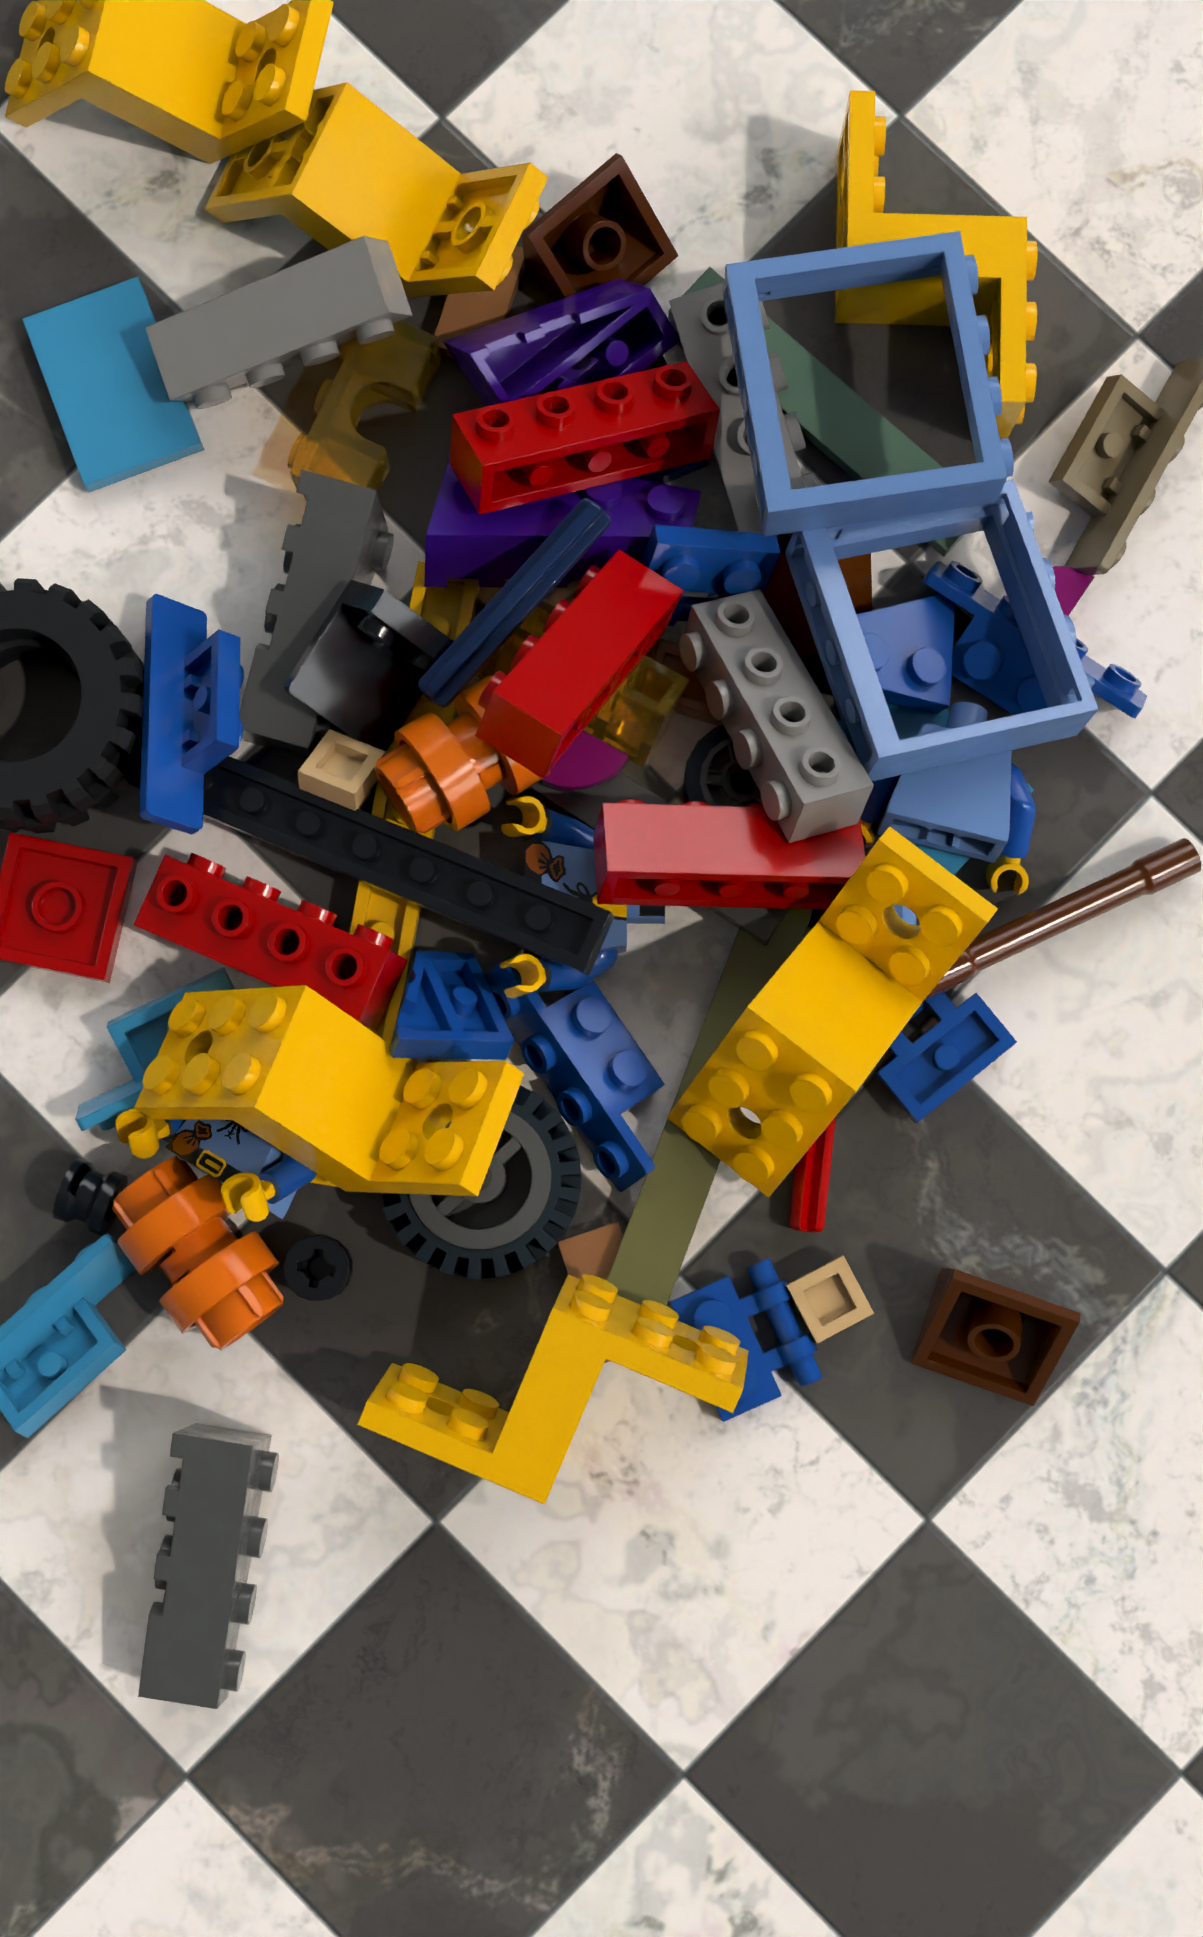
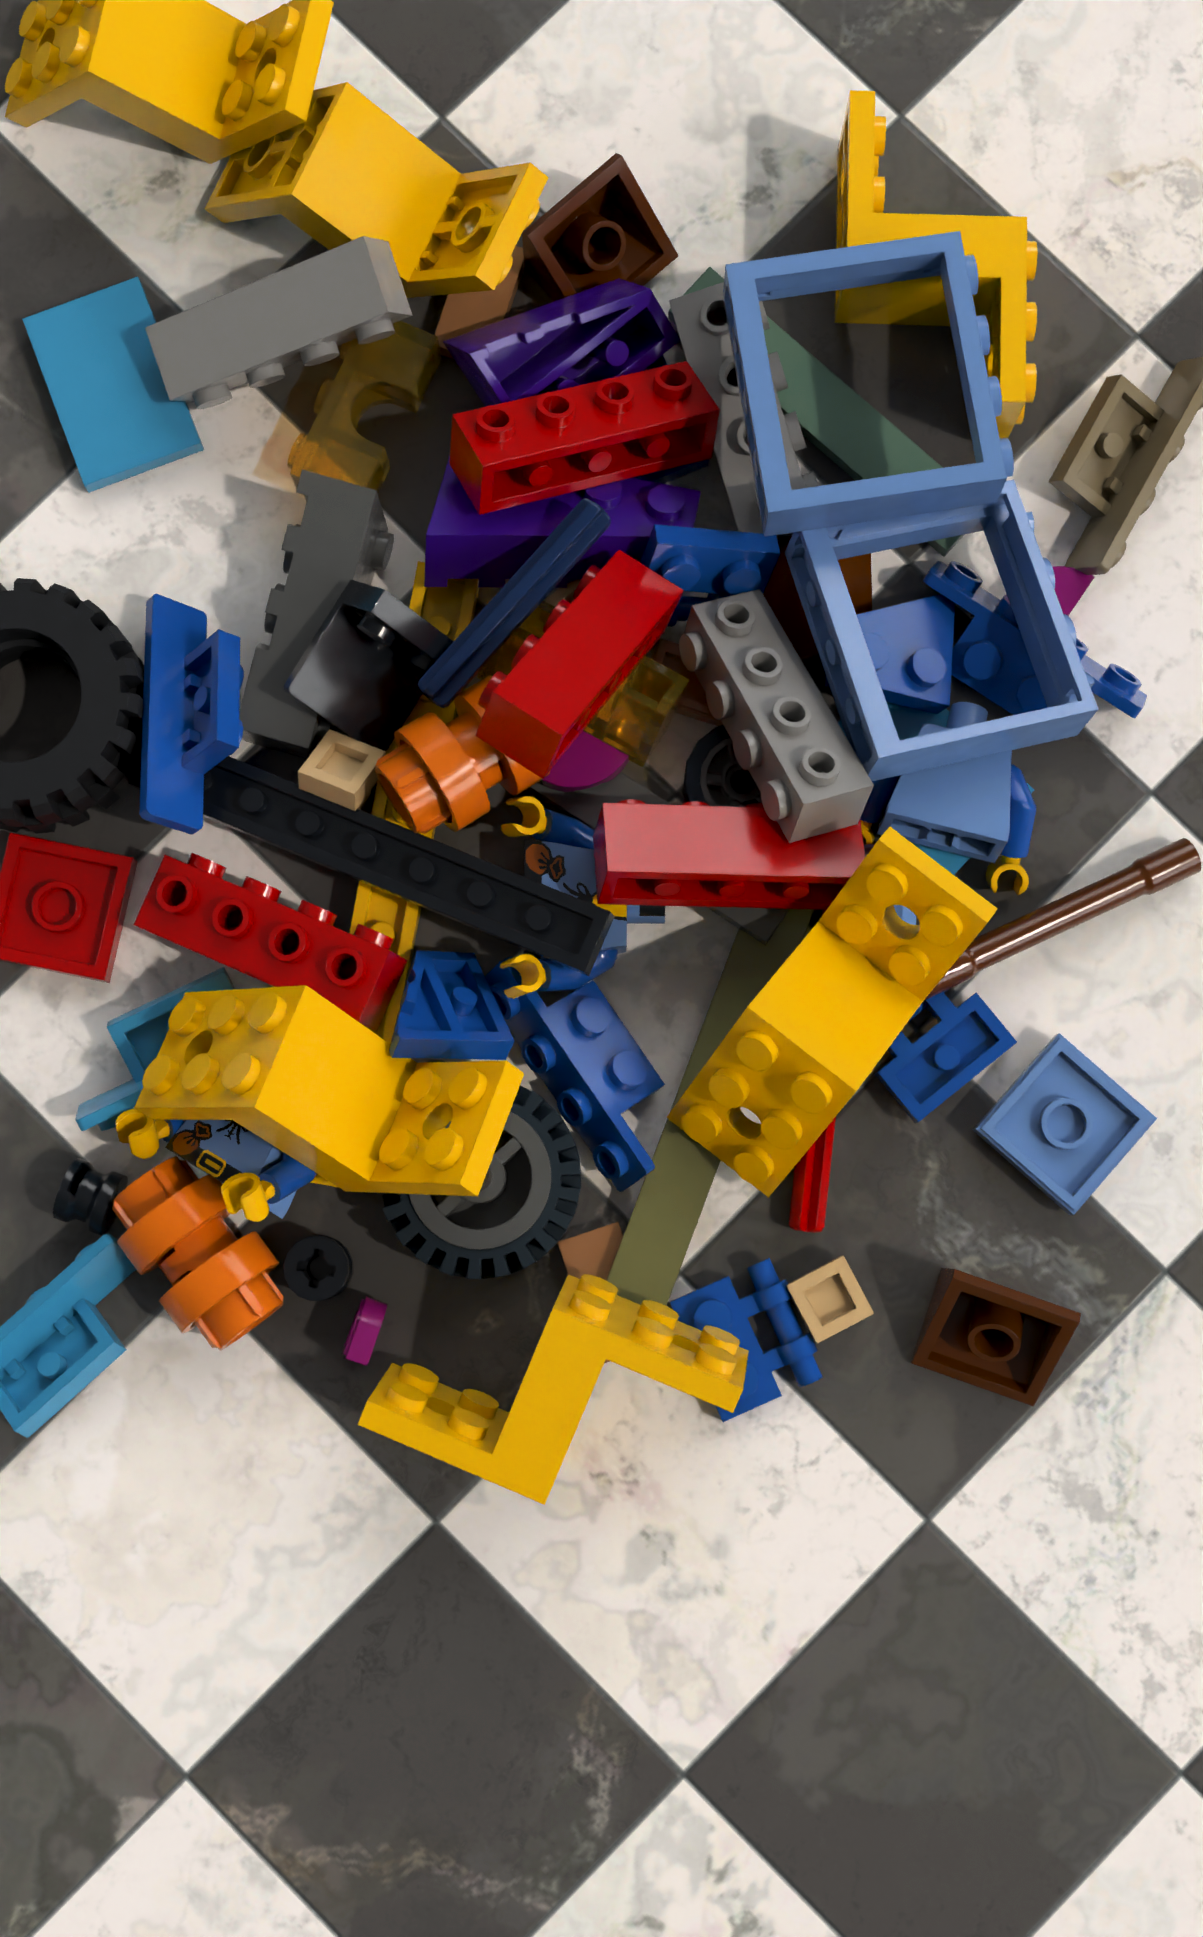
(206, 1564): dark grey wedge -> none
(364, 1331): none -> magenta tile
(1064, 1124): none -> medium blue plate

